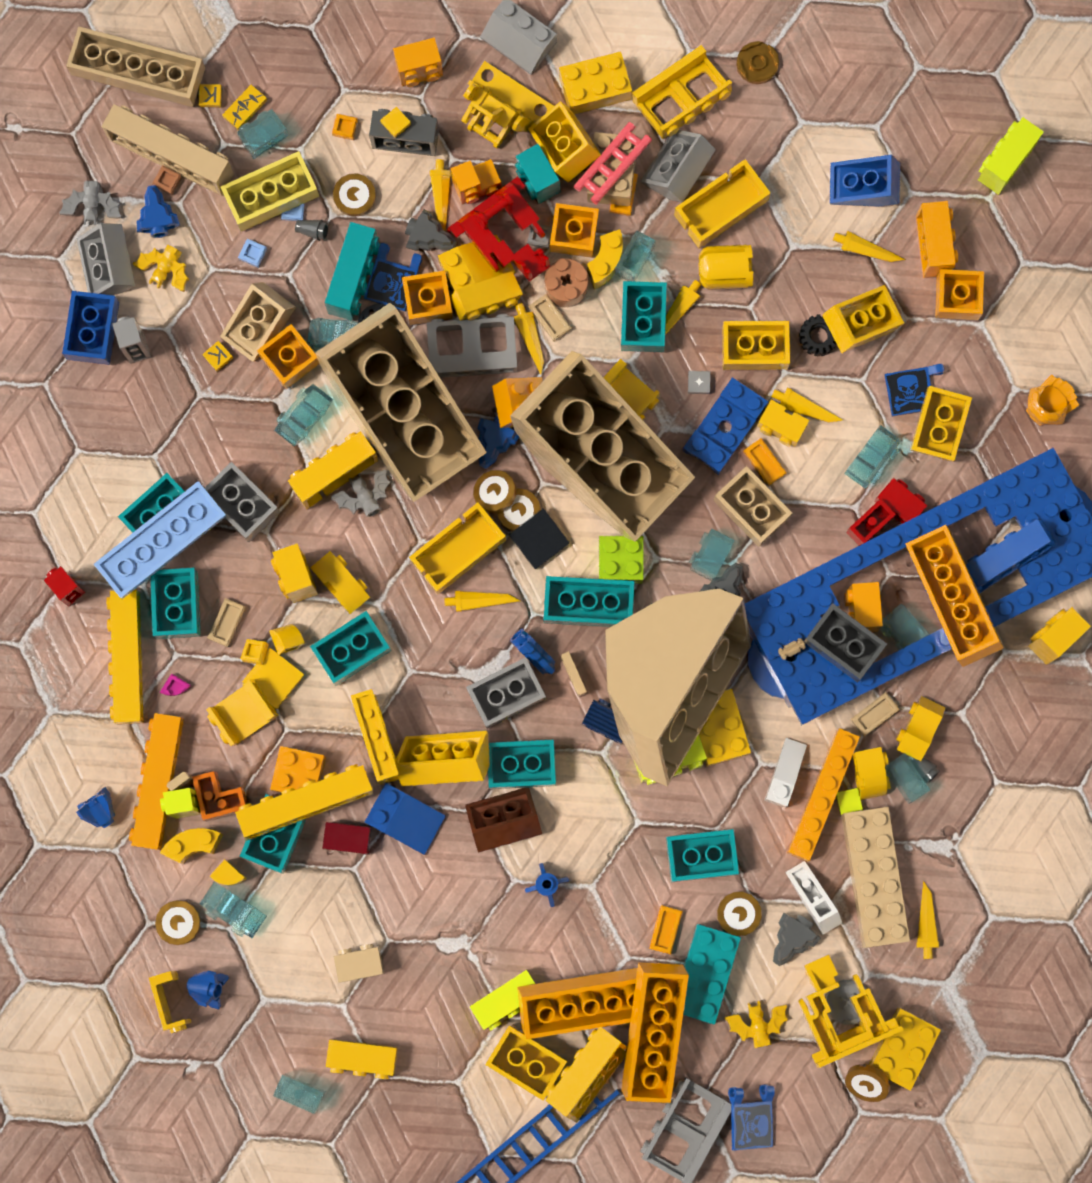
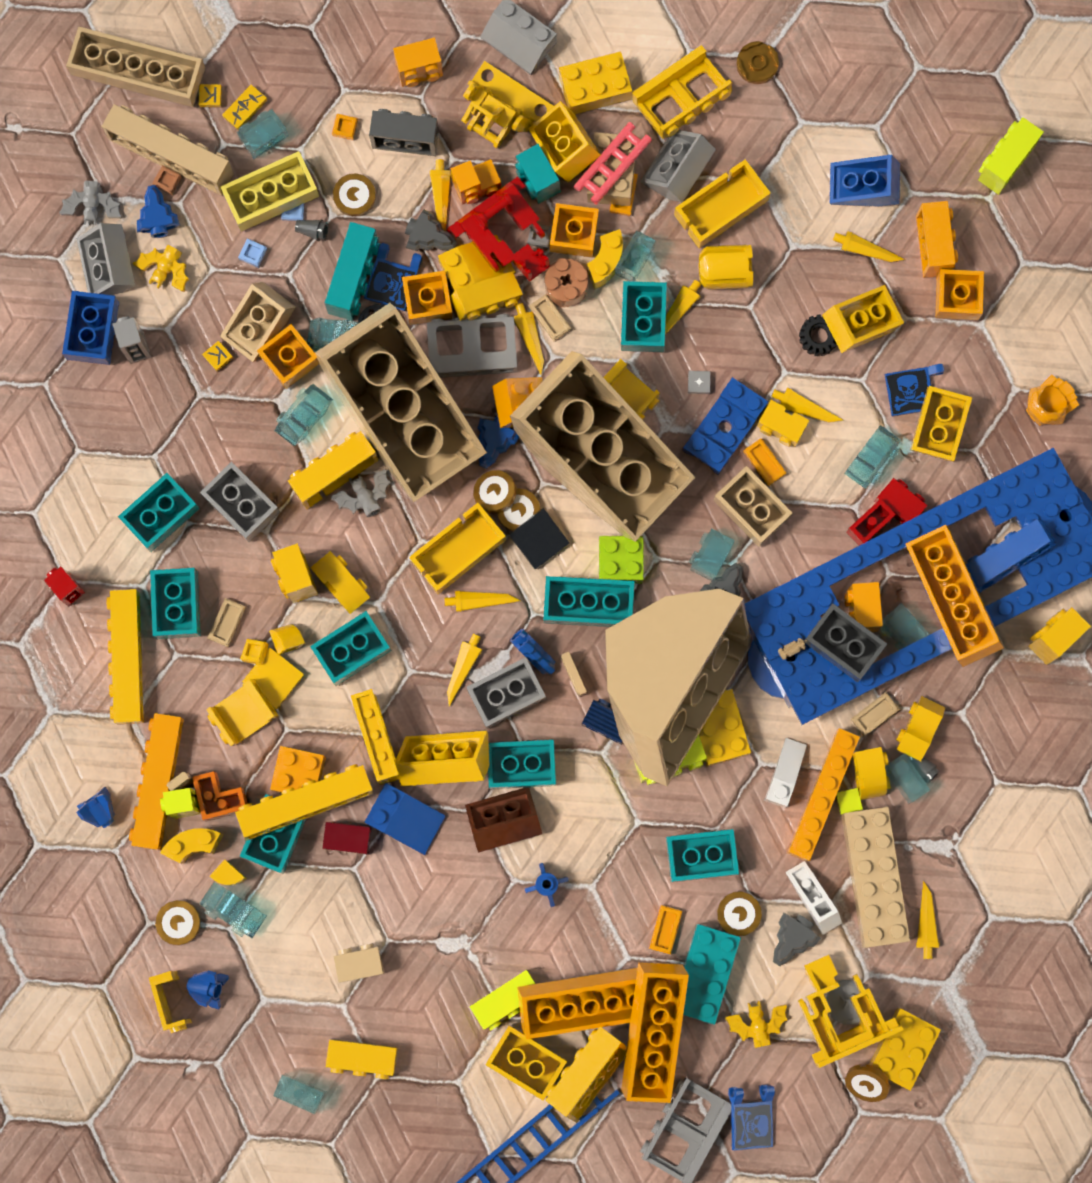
(160, 540): light blue plate -> none
(174, 686): dark pink tile -> none
(395, 122): yellow tile -> none
(465, 661): none -> yellow bar
(755, 345): yellow brick -> none

